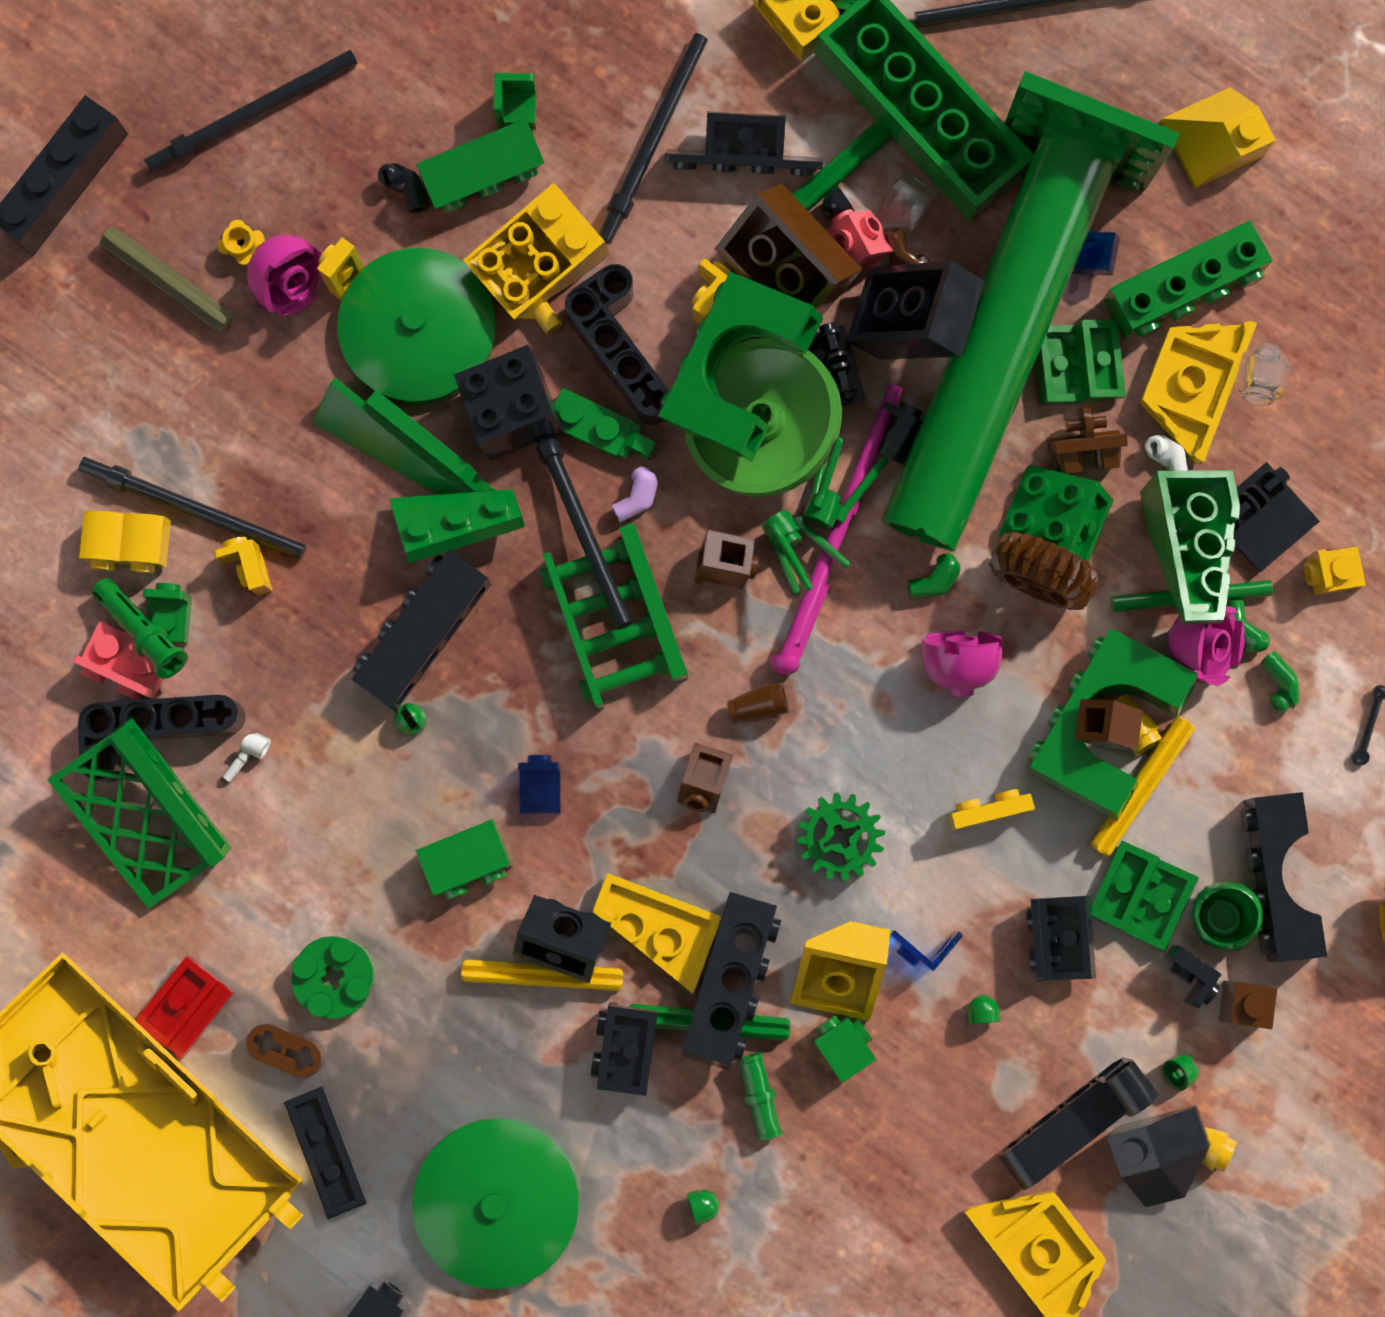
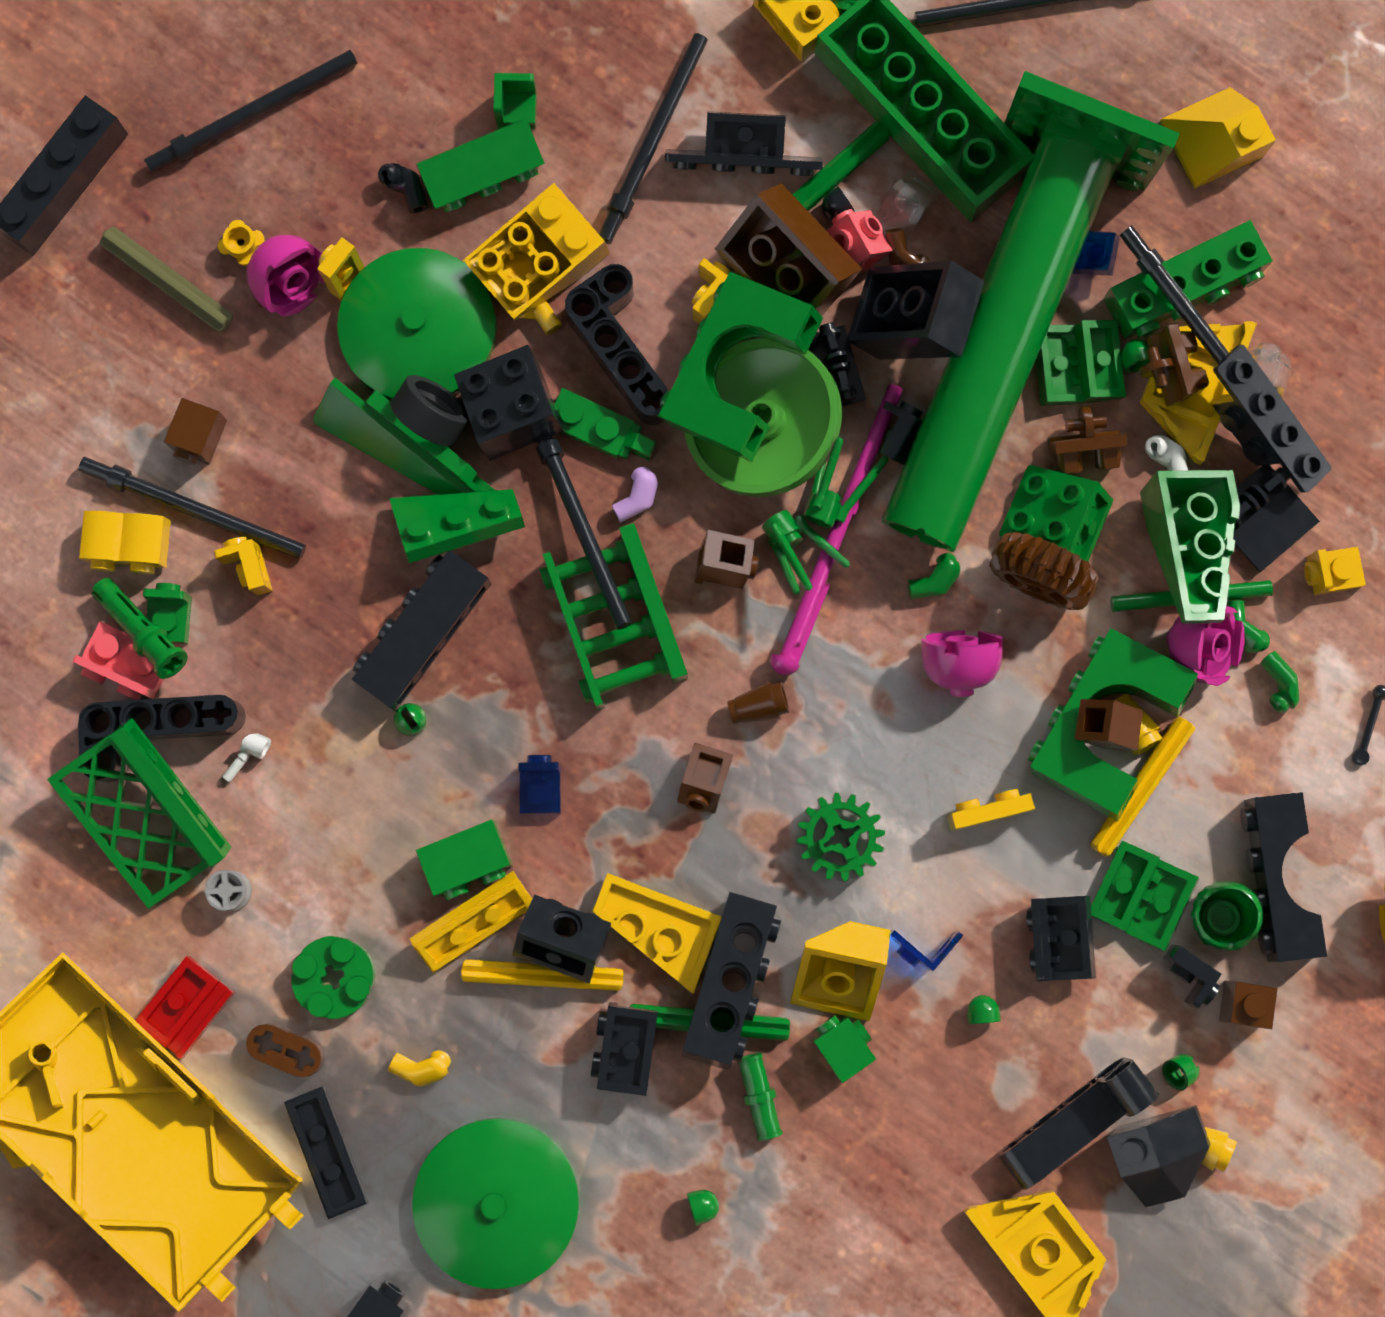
(194, 432): none -> reddish brown brick
(219, 890): none -> light grey wheel
(422, 1072): none -> yellow arm
(430, 410): none -> black tyre
(472, 922): none -> yellow tile
(1134, 355): none -> green hinge
(1150, 263): none -> black bar
(1170, 365): none -> reddish brown hips
(1265, 422): none -> black bracket

